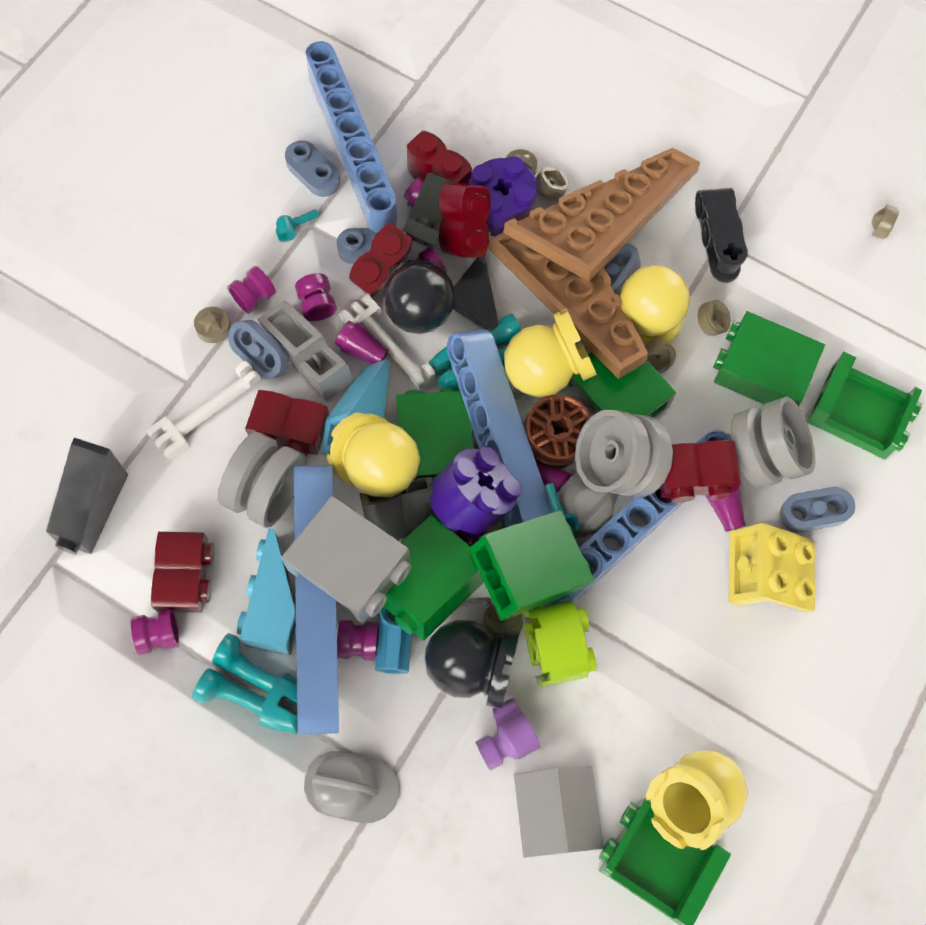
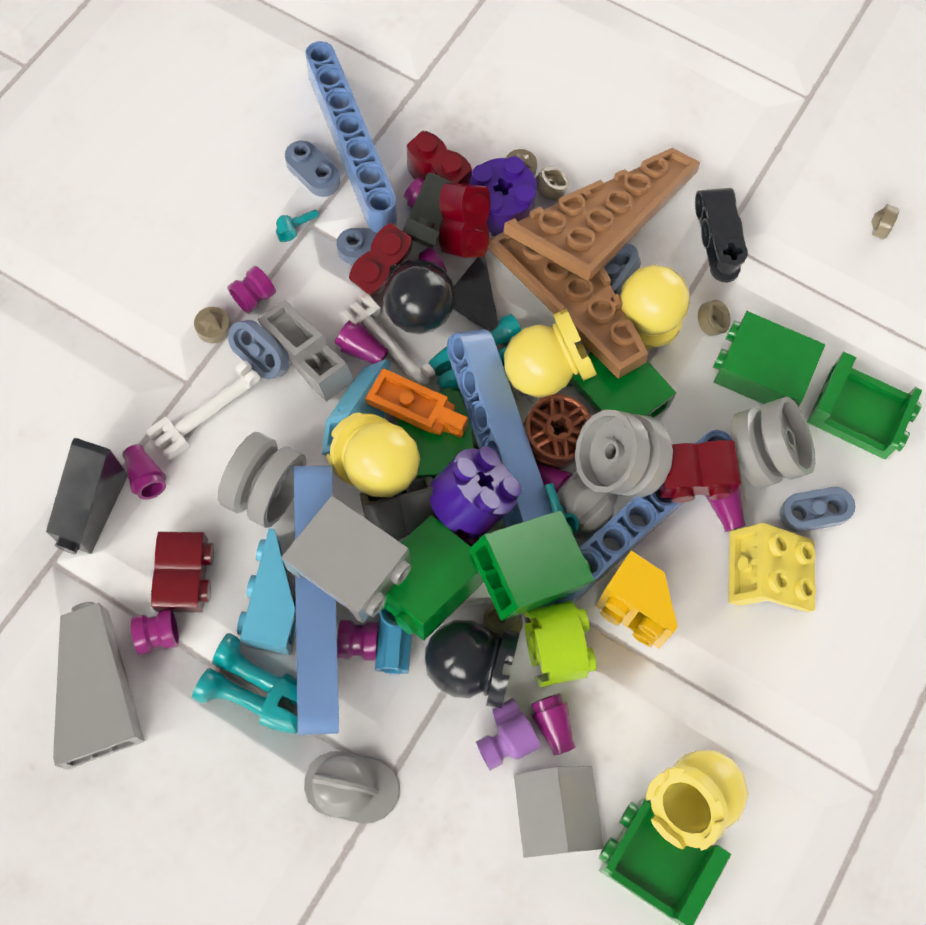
(92, 692): none -> light grey slope
(143, 473): none -> magenta cone
(289, 421): dark red brick -> none
(314, 293): magenta wheel -> none
(415, 404): none -> orange hinge
(554, 723): none -> magenta cone
(640, 601): none -> yellow slope
(660, 354): dark tan tile -> none

